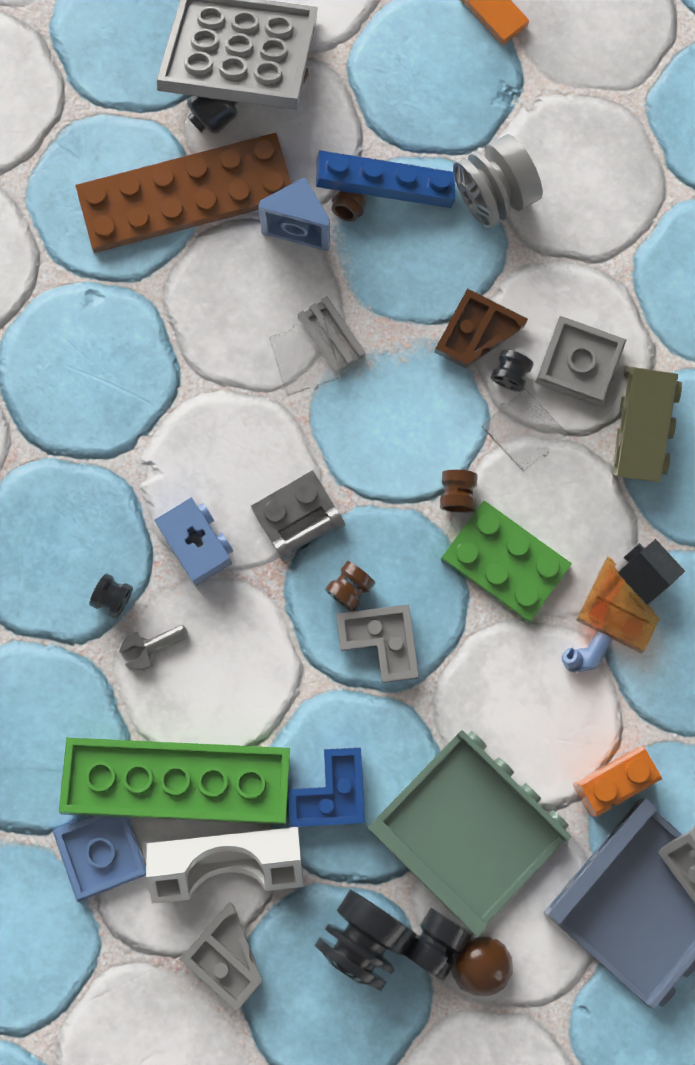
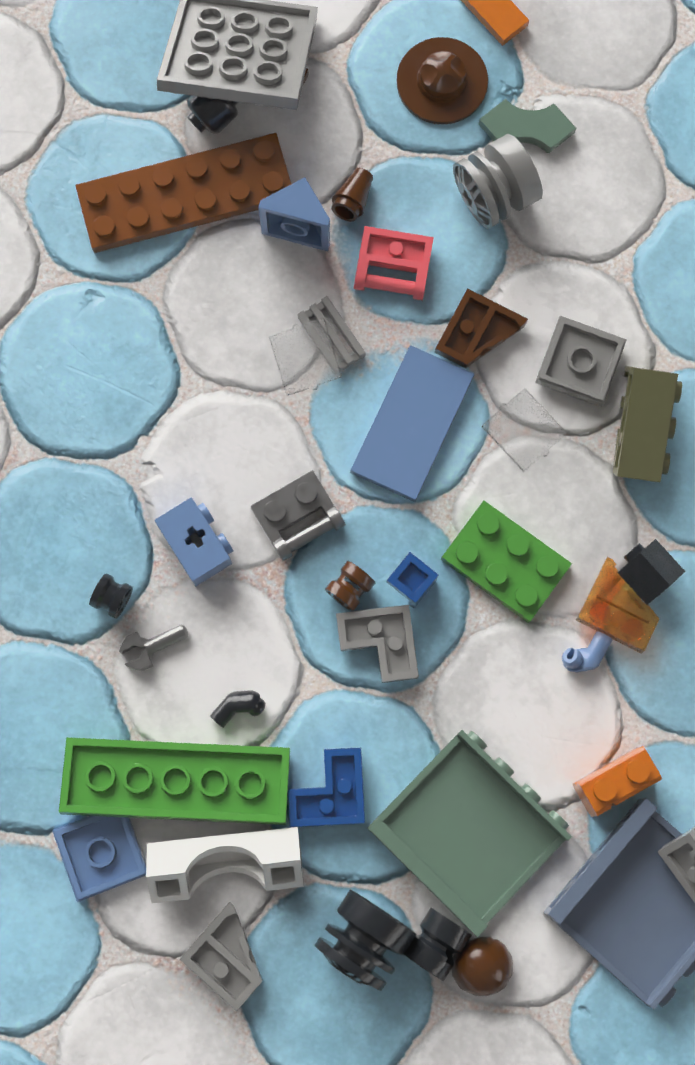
(238, 702): none -> black arm
(385, 179): blue plate -> none
(397, 252): none -> coral plate
(412, 423): none -> medium blue tile
(412, 579): none -> blue panel
(442, 80): none -> reddish brown hat
(458, 491): reddish brown wheel -> none
(512, 370): black wheel -> none
(541, 127): none -> sand green tile

